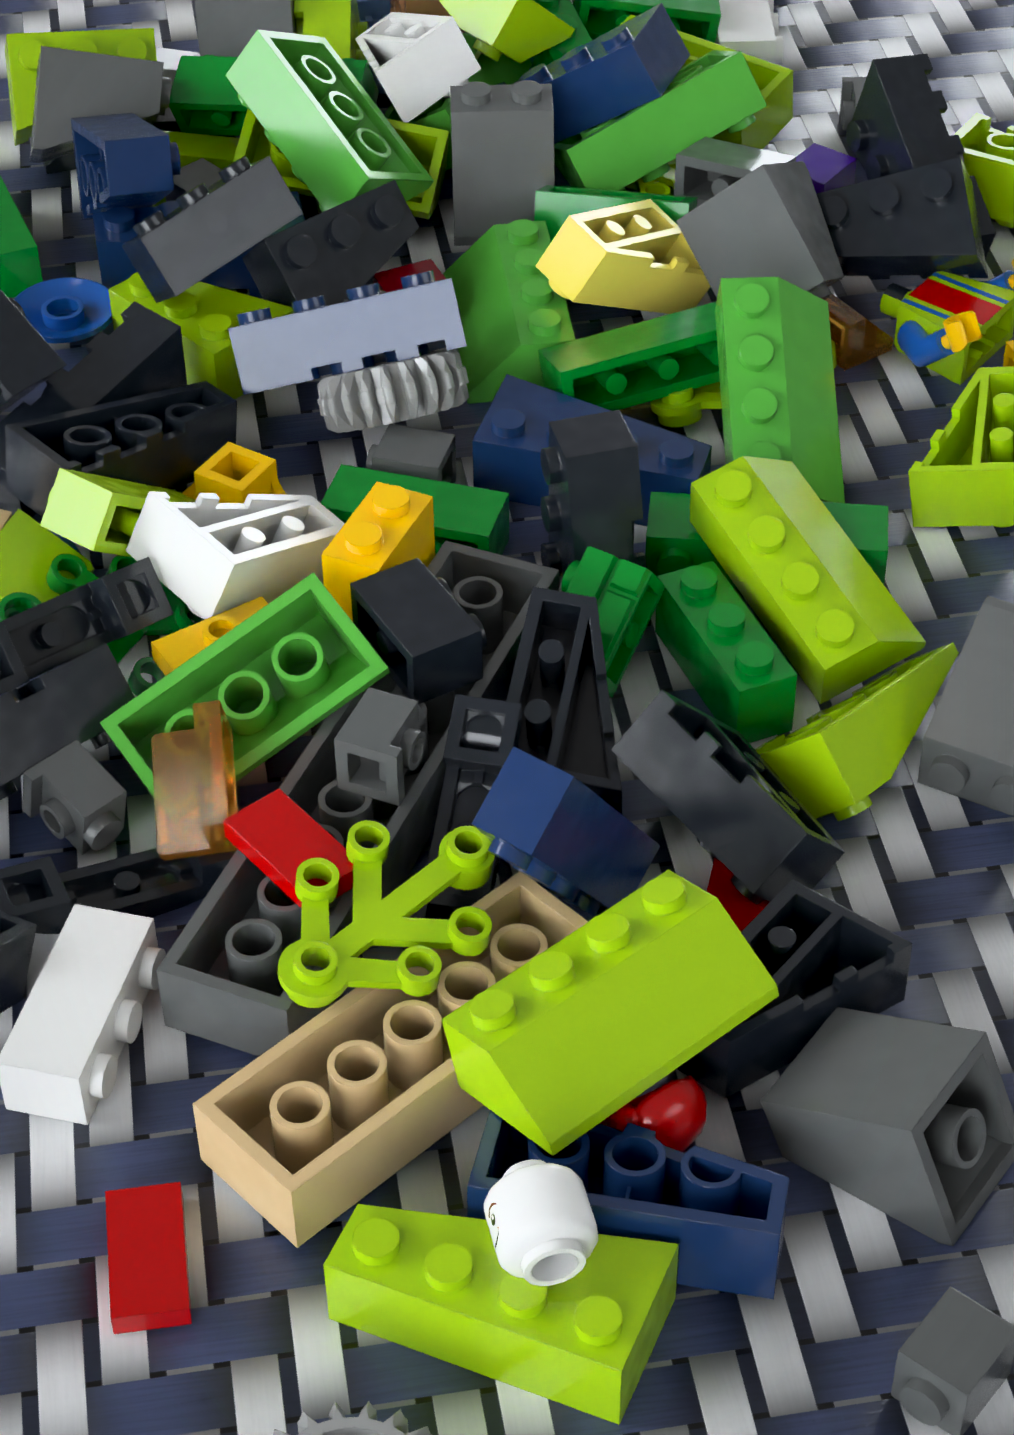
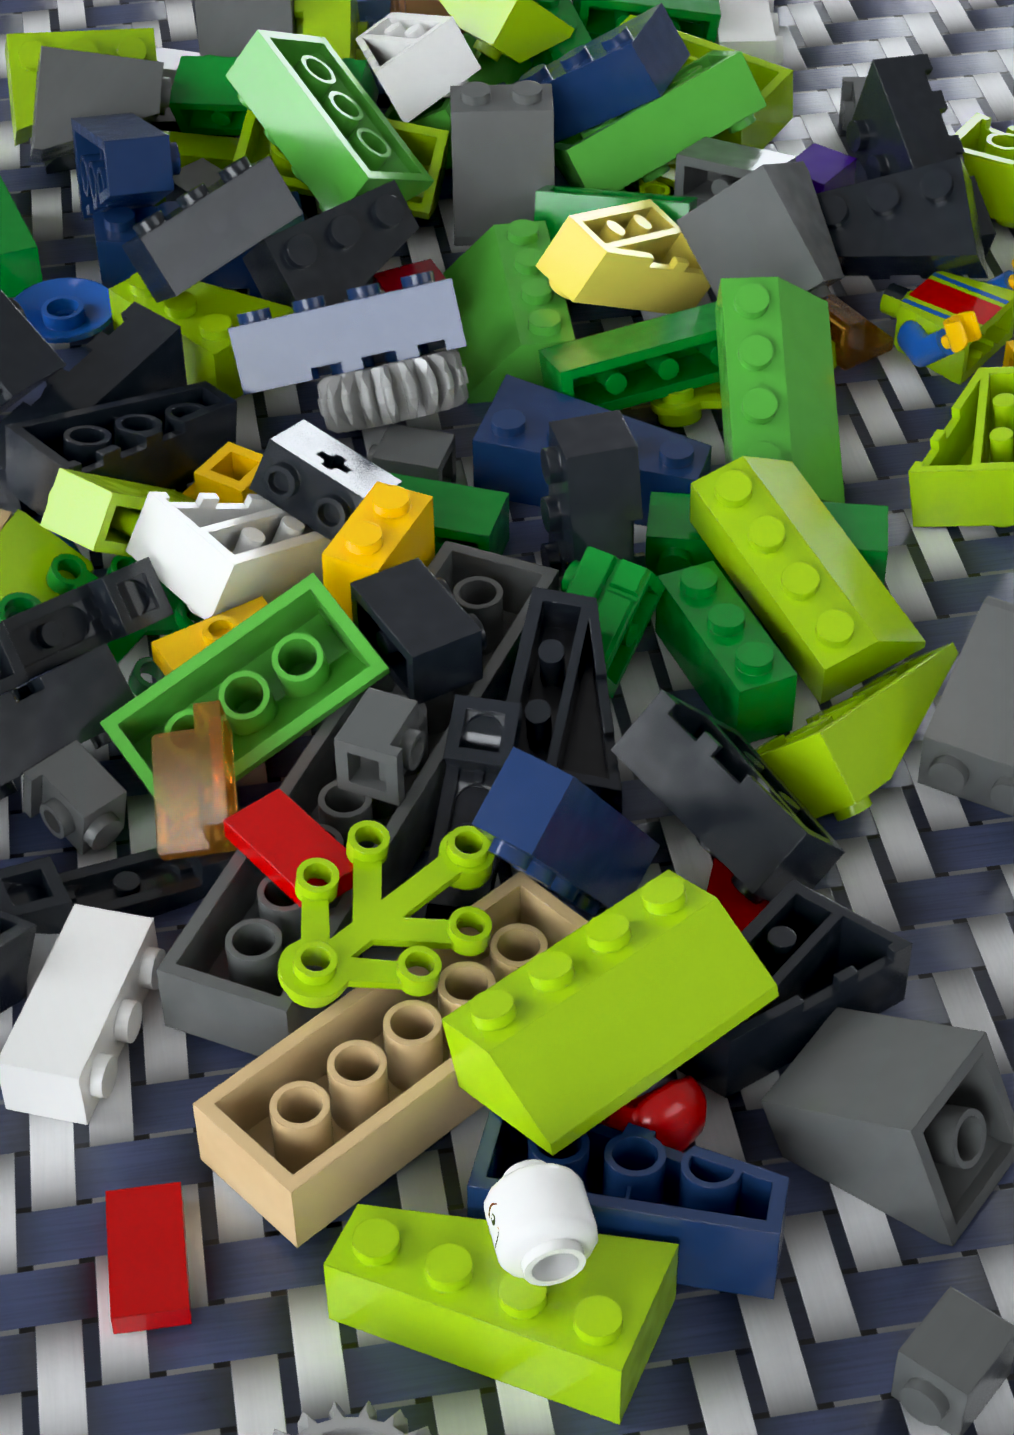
(316, 477): none -> black brick

